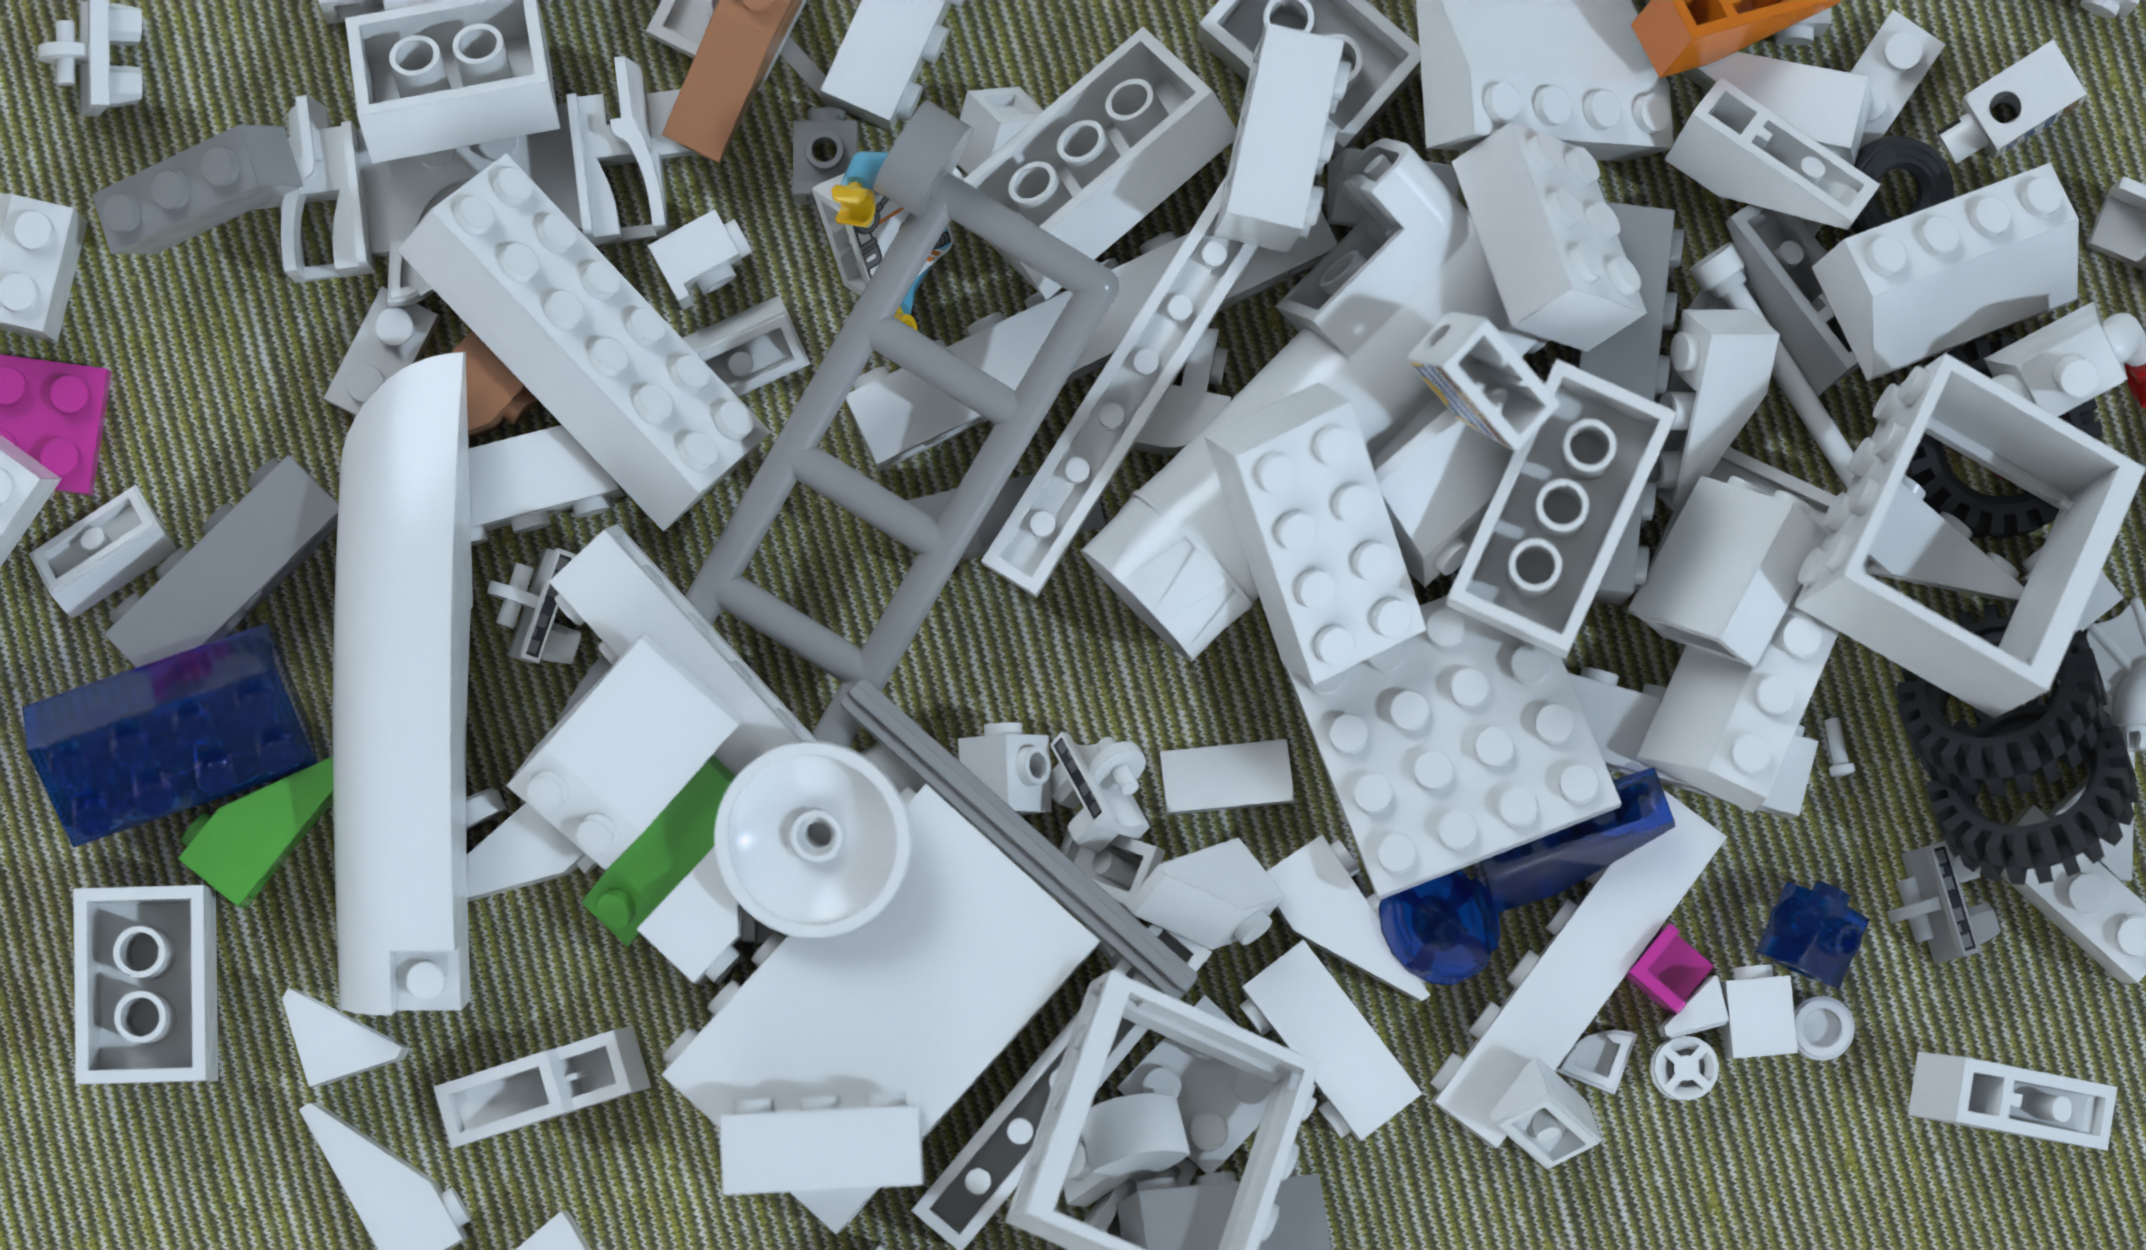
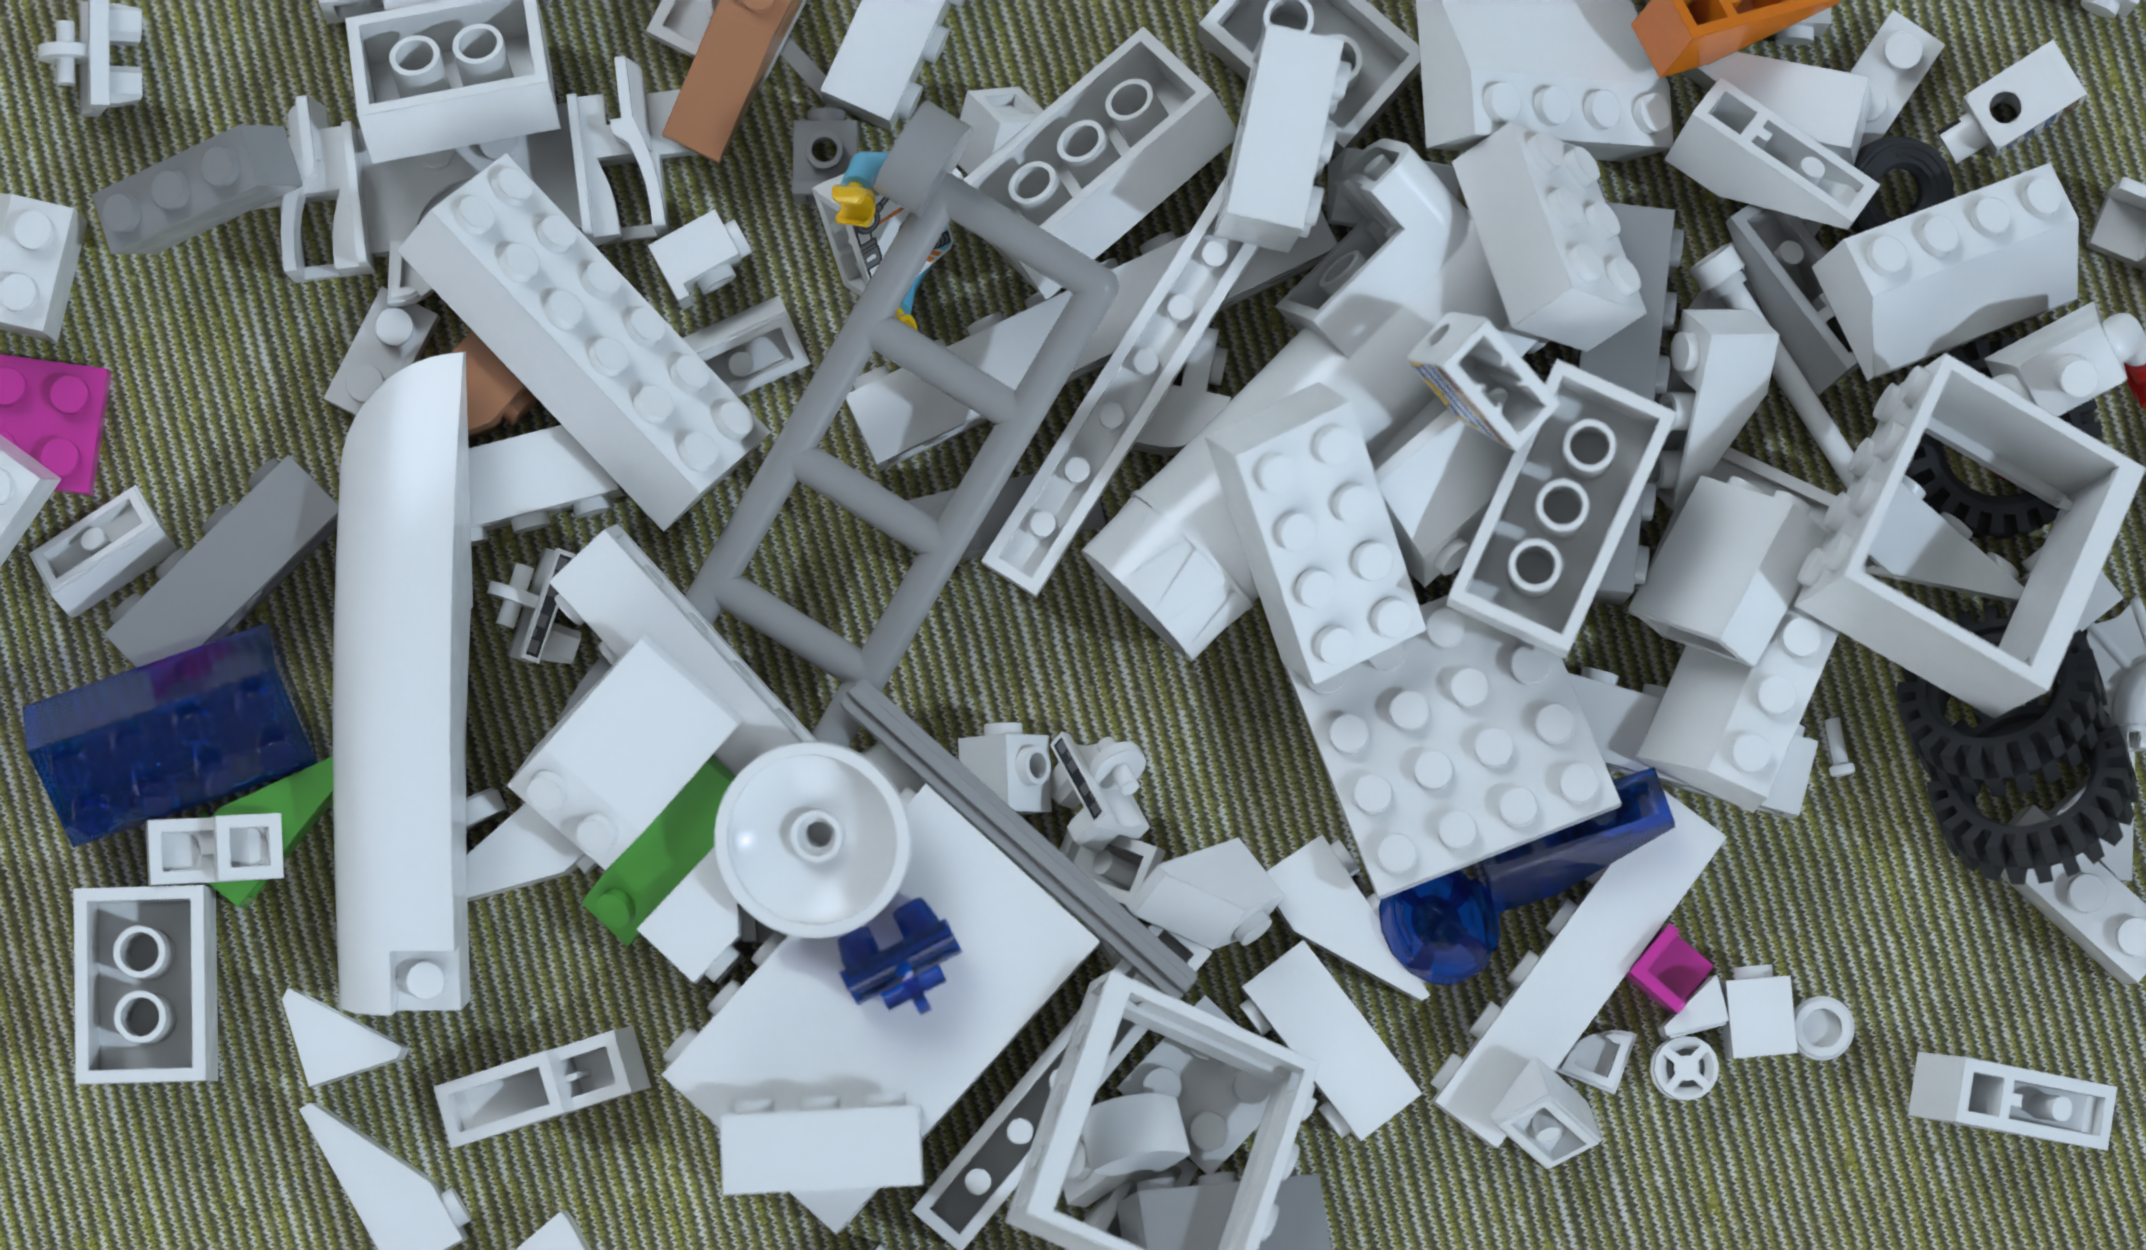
(214, 849): none -> white slope
(903, 969): none -> clear blue hips
(1226, 777): white slope -> none
(1813, 932): clear blue brick -> none
(1938, 907): light grey hips -> none

